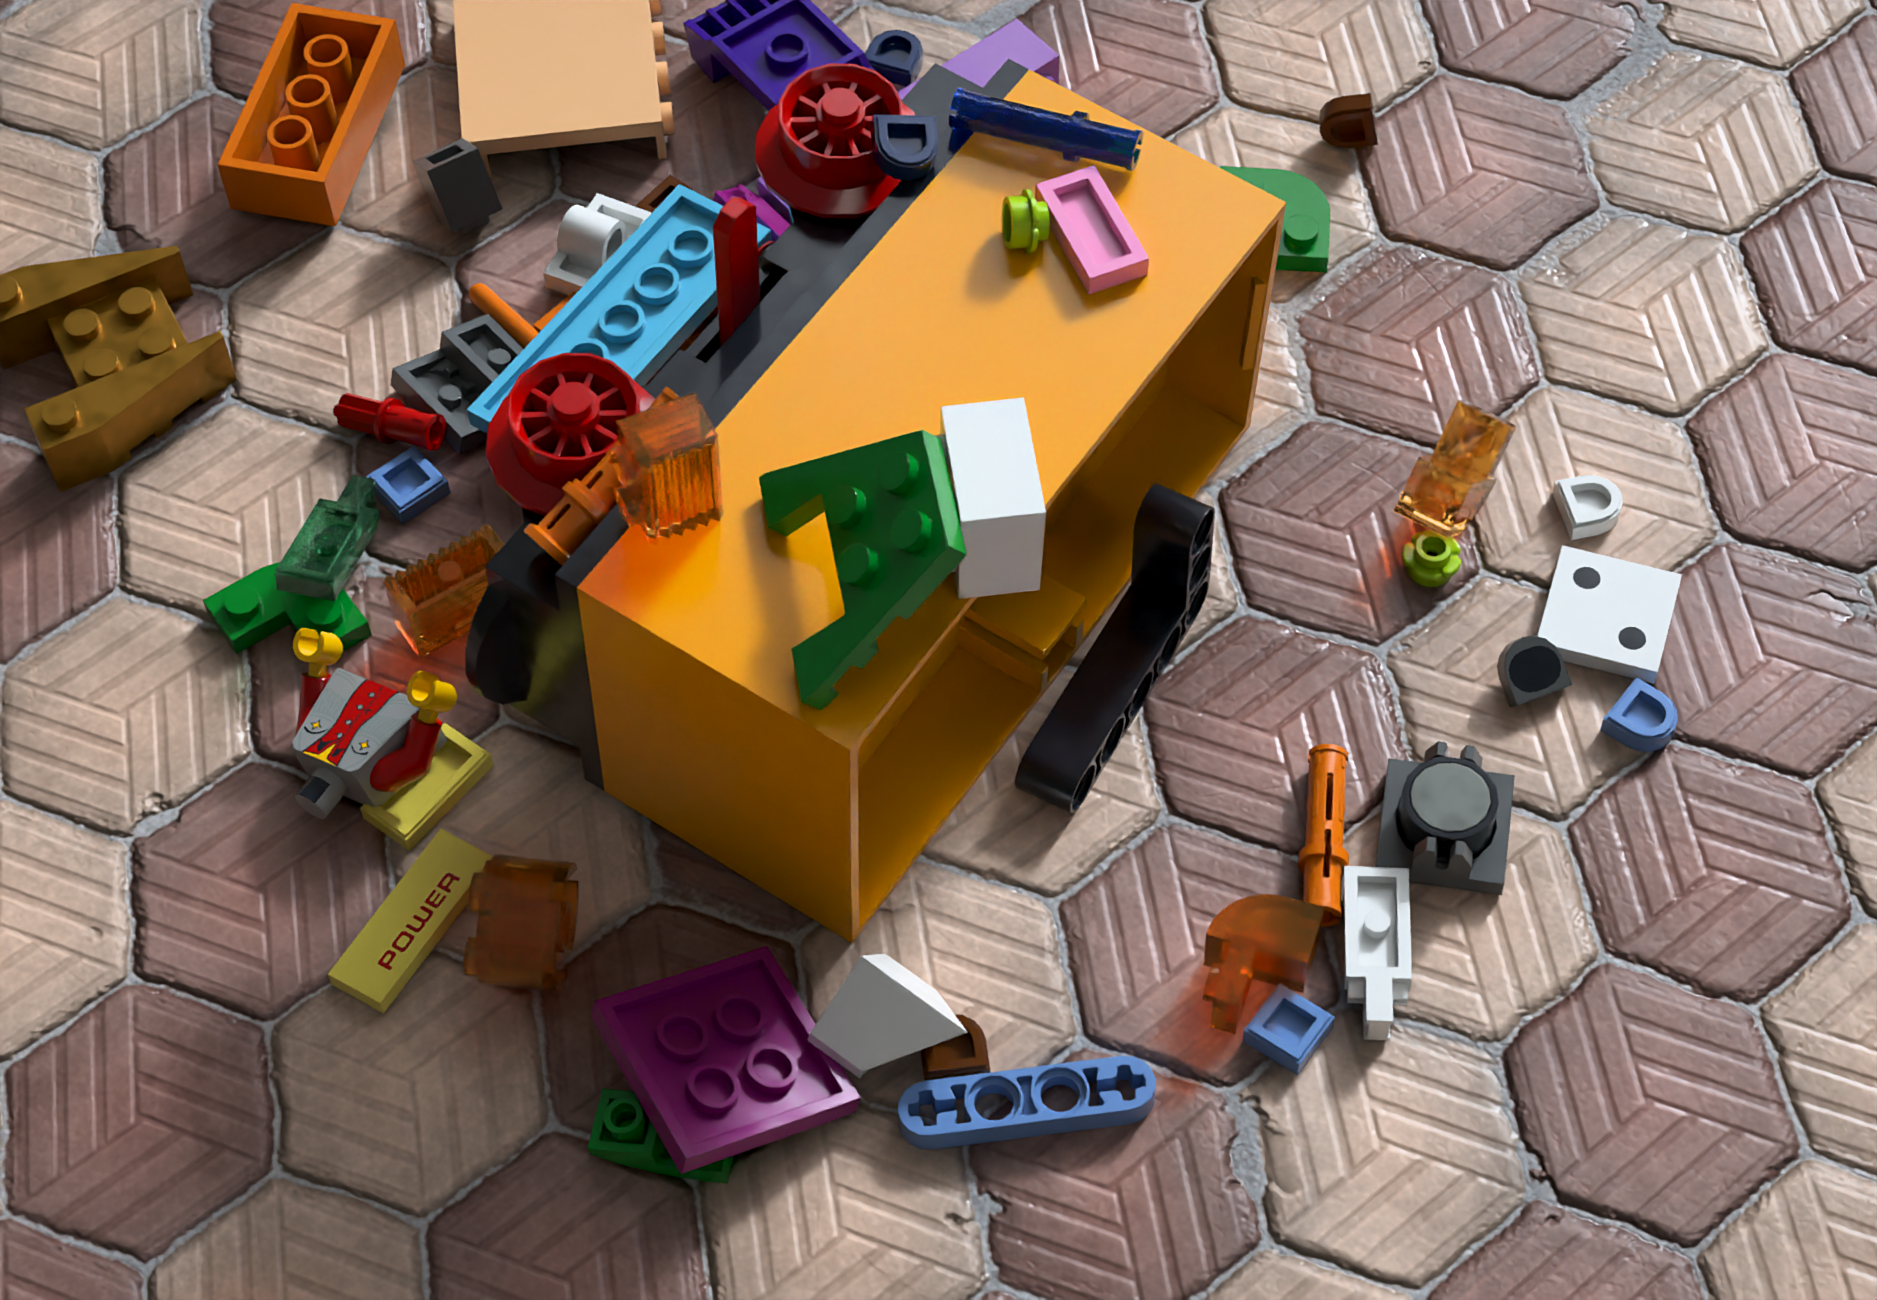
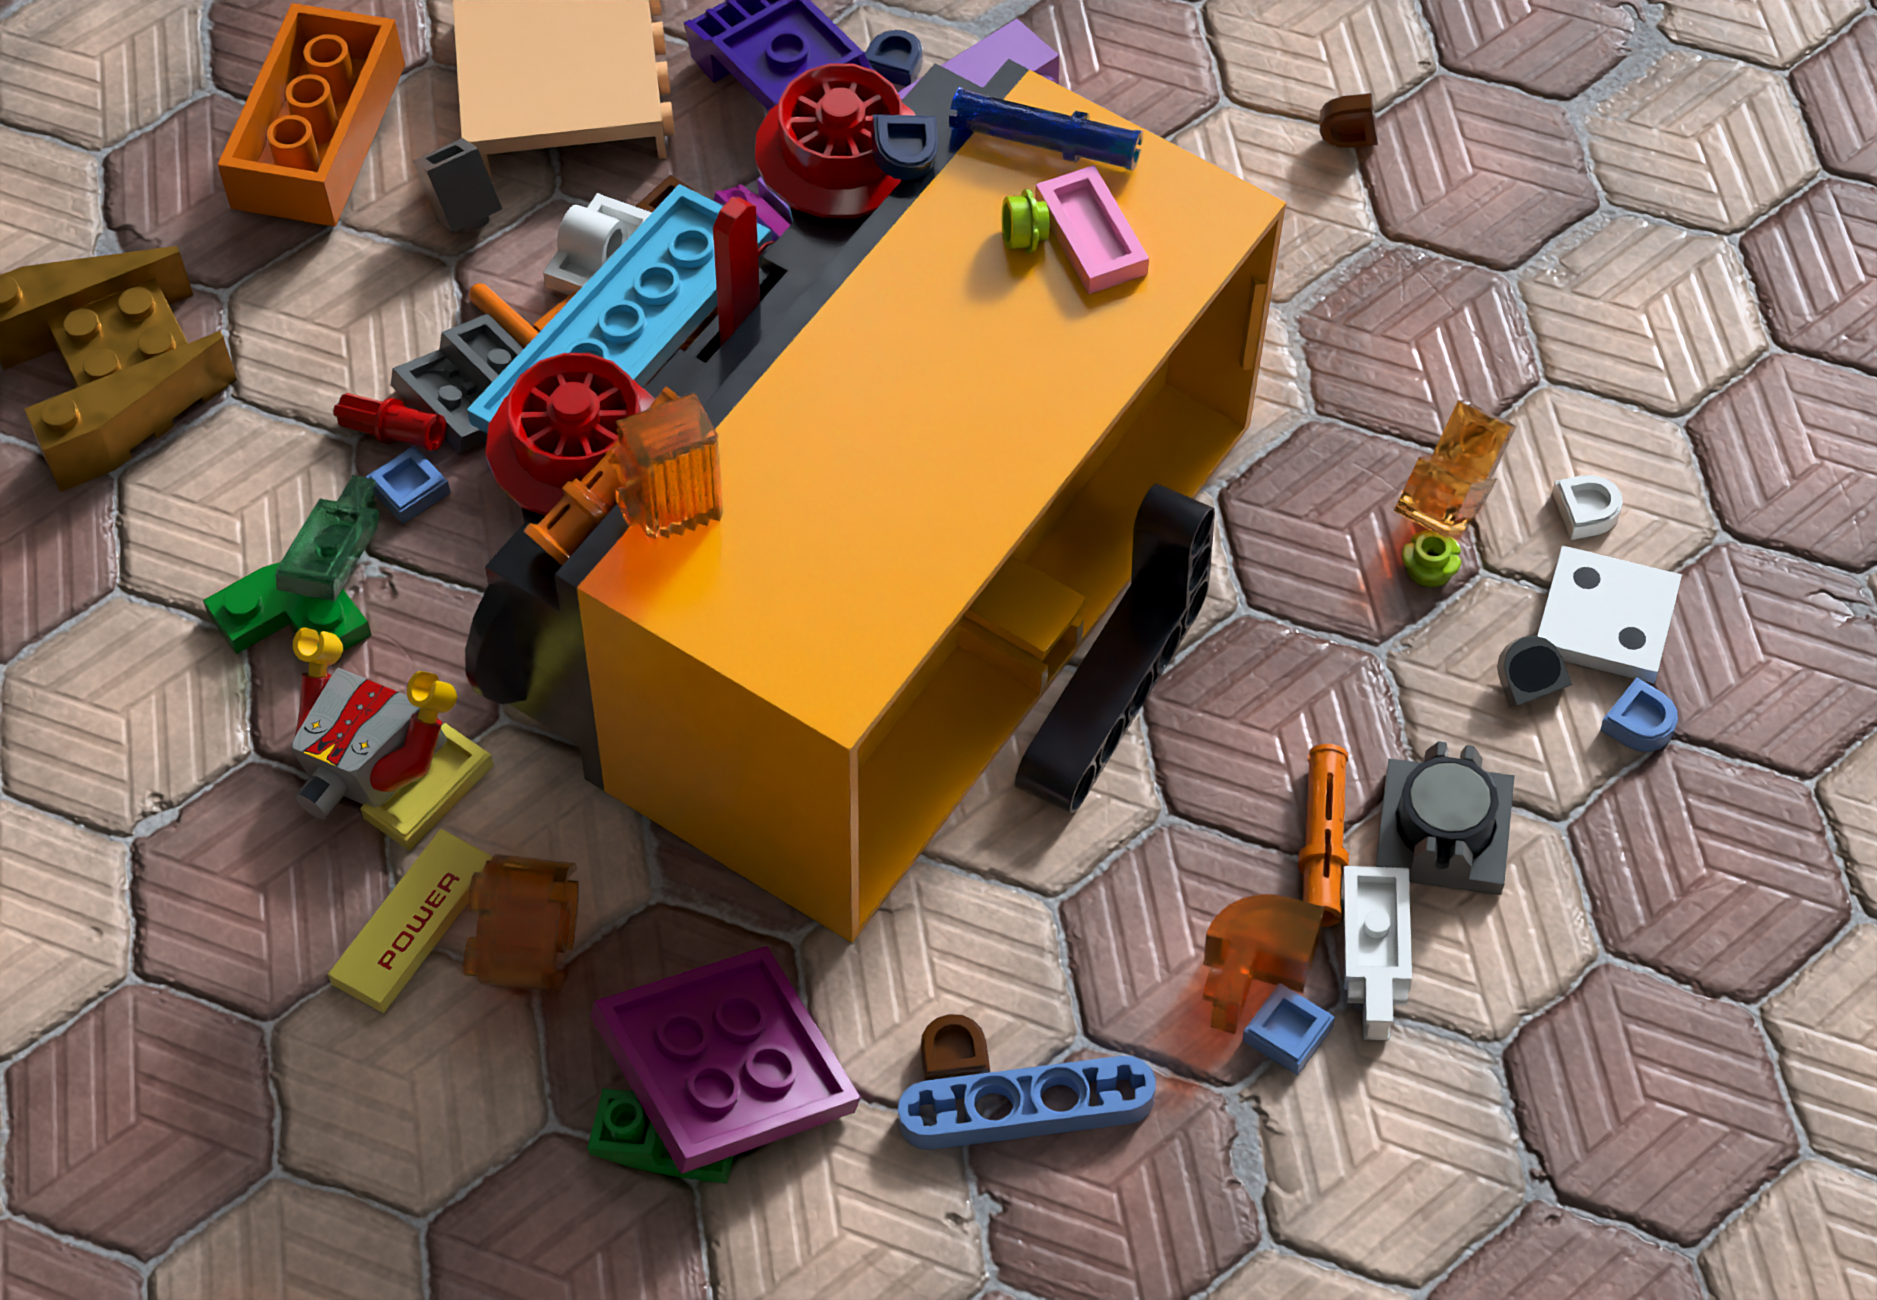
(441, 594): clear orange brick -> none
(882, 1016): white slope -> none
(889, 538): green wing -> none
(995, 496): white brick -> none
(1306, 217): green plate -> none

